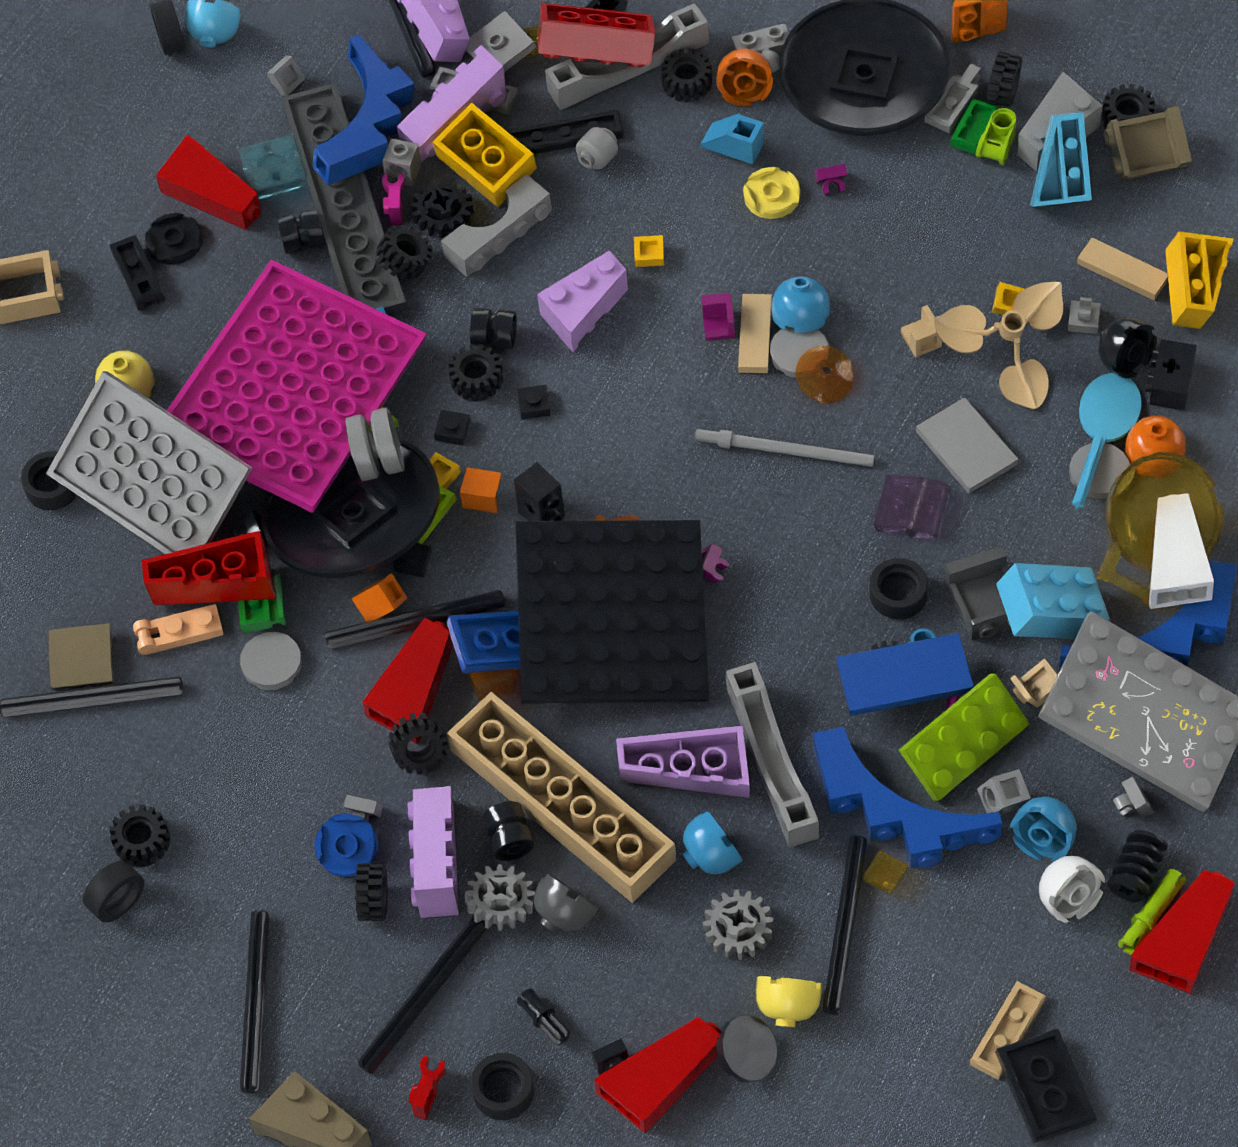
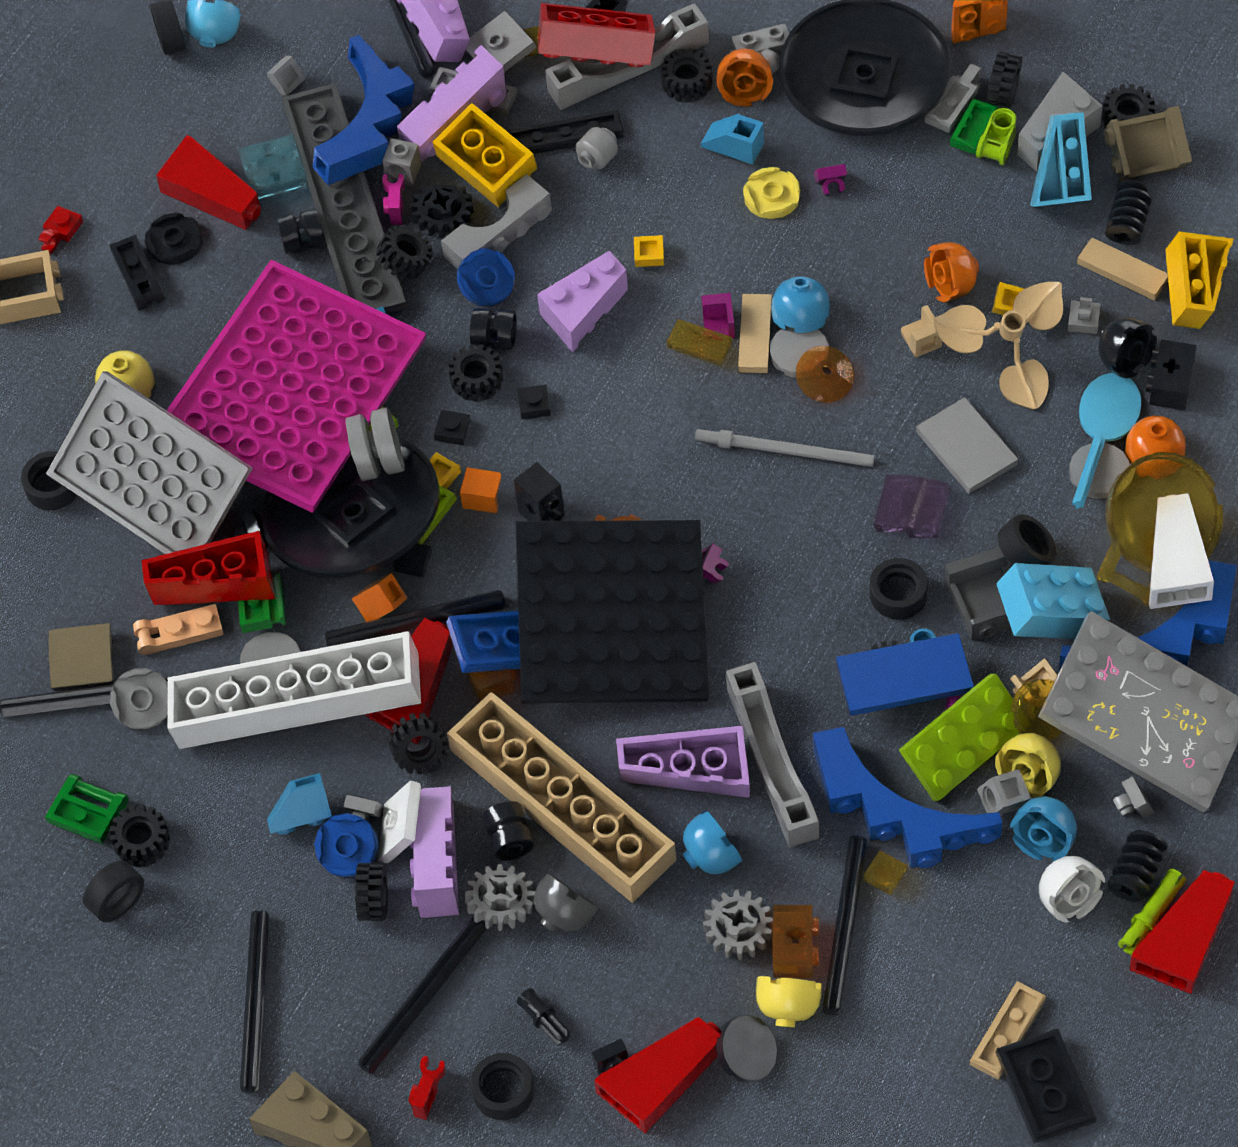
(59, 225): none -> red plate
(82, 816): none -> green plate
(140, 699): none -> light grey tile
(293, 690): none -> white brick
(300, 804): none -> dark azure slope
(399, 822): none -> white plate
(485, 277): none -> blue tile
(699, 342): none -> clear yellow plate
(791, 958): none -> clear orange brick
(950, 270): none -> orange cylinder
(1022, 529): none -> black tyre
(1027, 706): none -> clear yellow tile
(1034, 758): none -> light yellow cylinder
(1128, 213): none -> black piece

